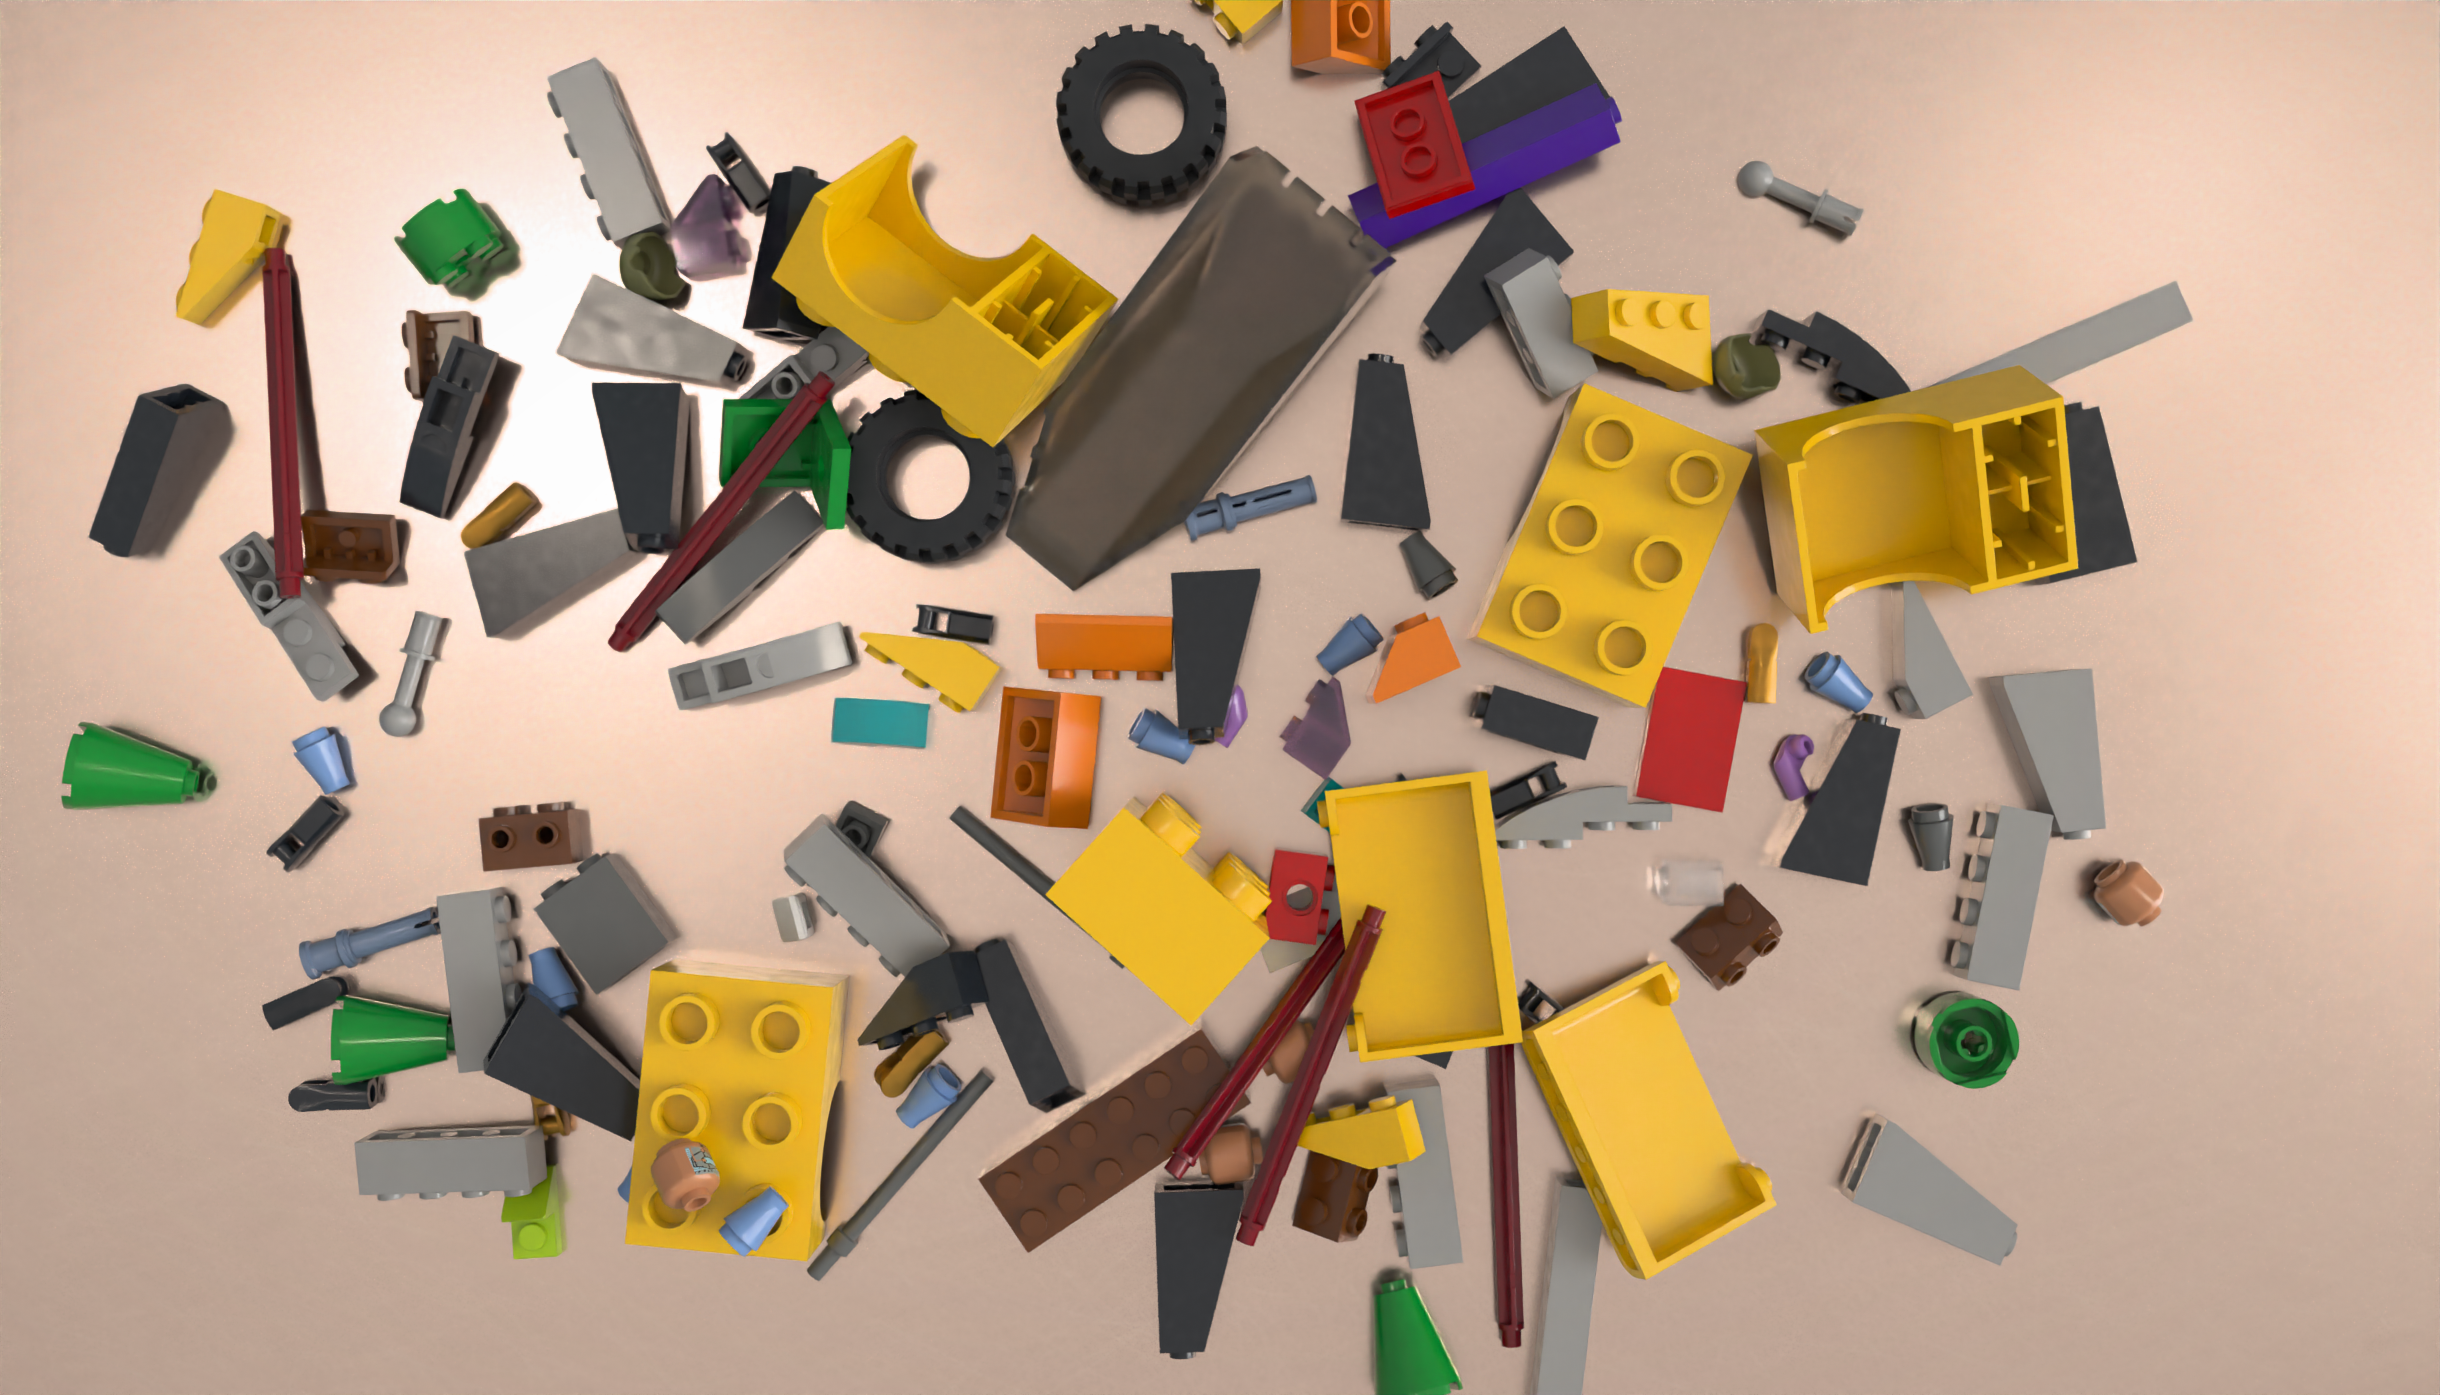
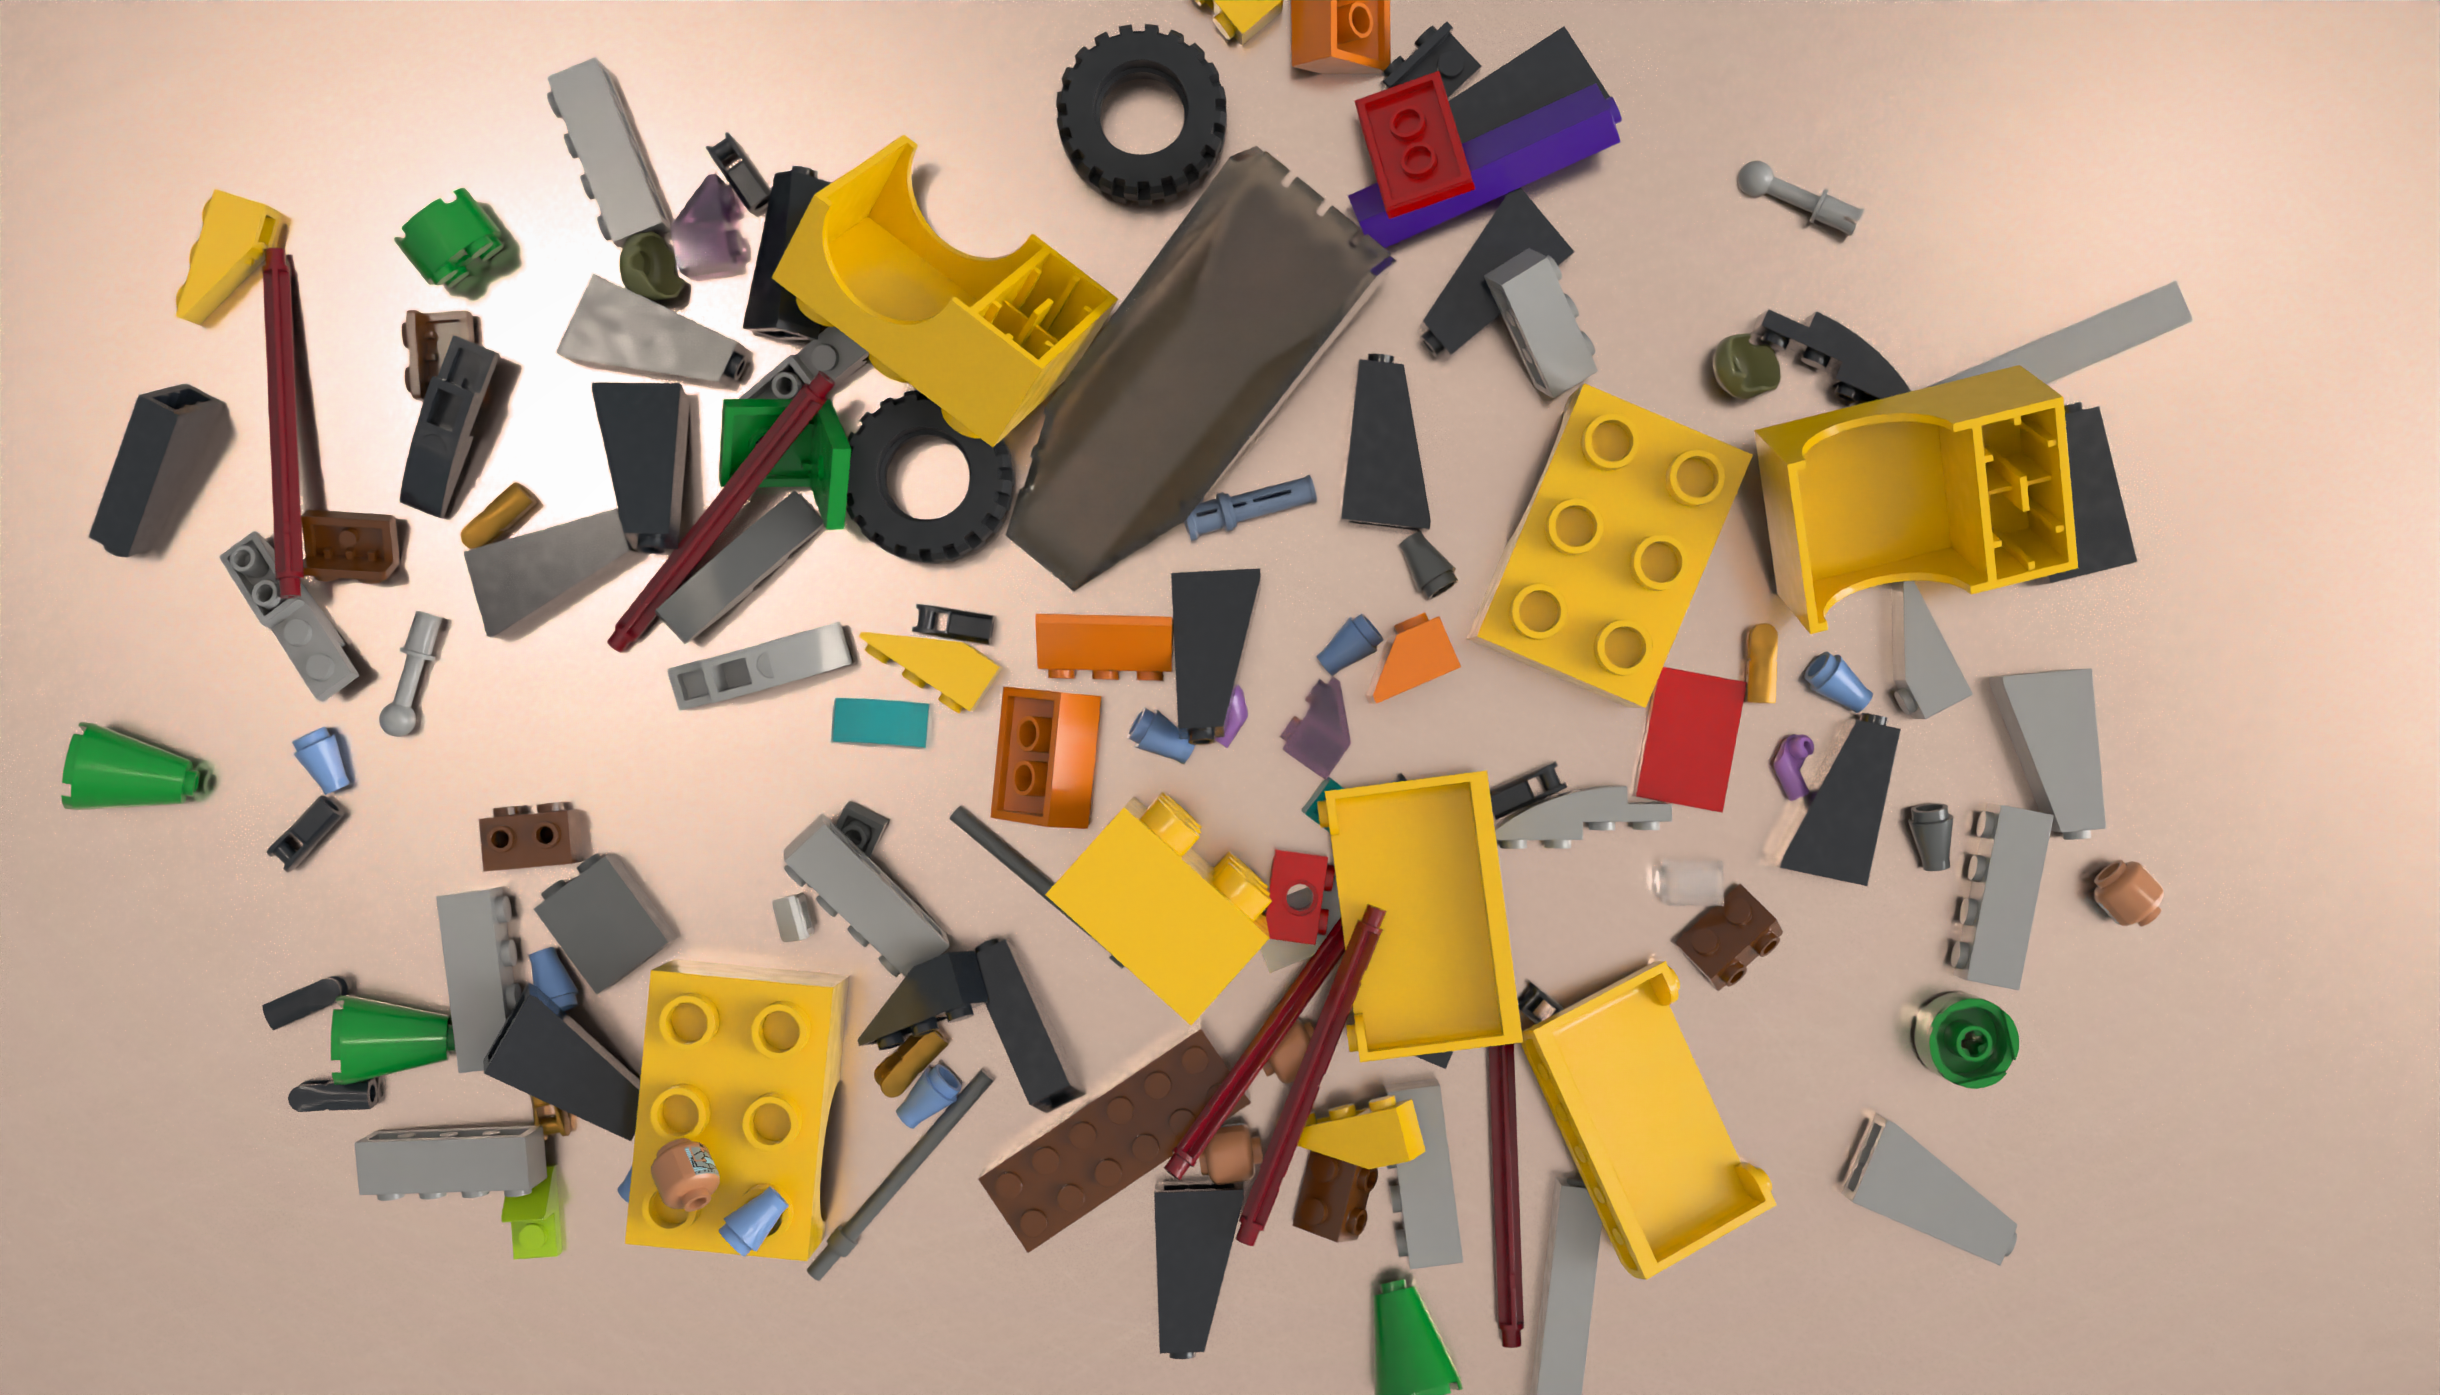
(349, 946): sand blue pin -> none
(1533, 721): black window -> none
(1649, 331): yellow wedge -> none

